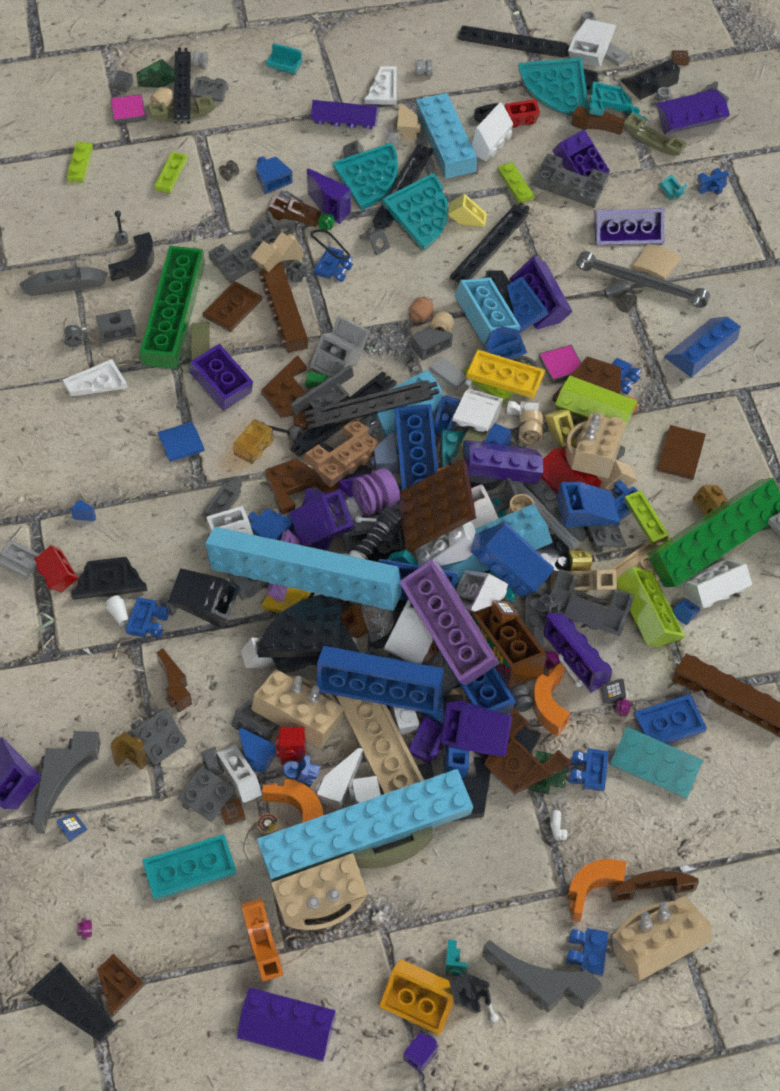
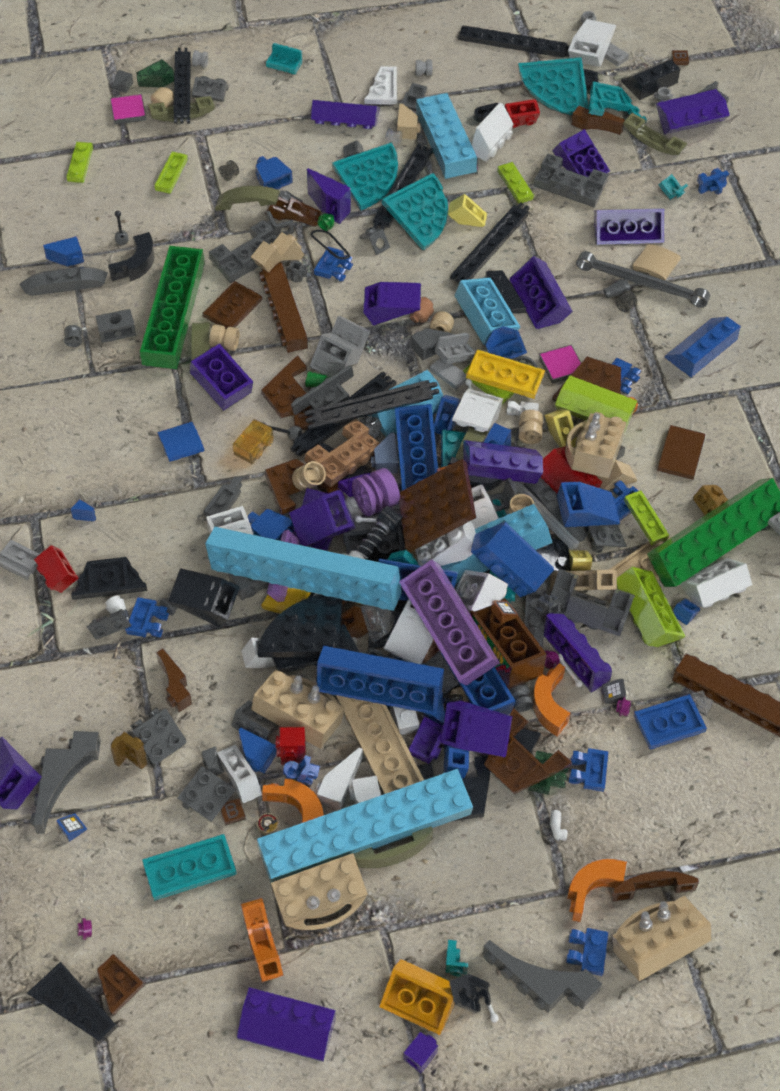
(64, 252): none -> blue slope
(95, 380): white wing -> none
(108, 625): none -> dark grey hinge
(225, 337): none -> tan wheel
(245, 194): none -> olive slope
(309, 476): none -> tan wheel
(391, 300): none -> dark purple slope
(415, 92): none -> dark grey slope
(454, 348): none -> light grey bracket
(525, 304): blue wing -> none
(656, 762): teal plate -> none

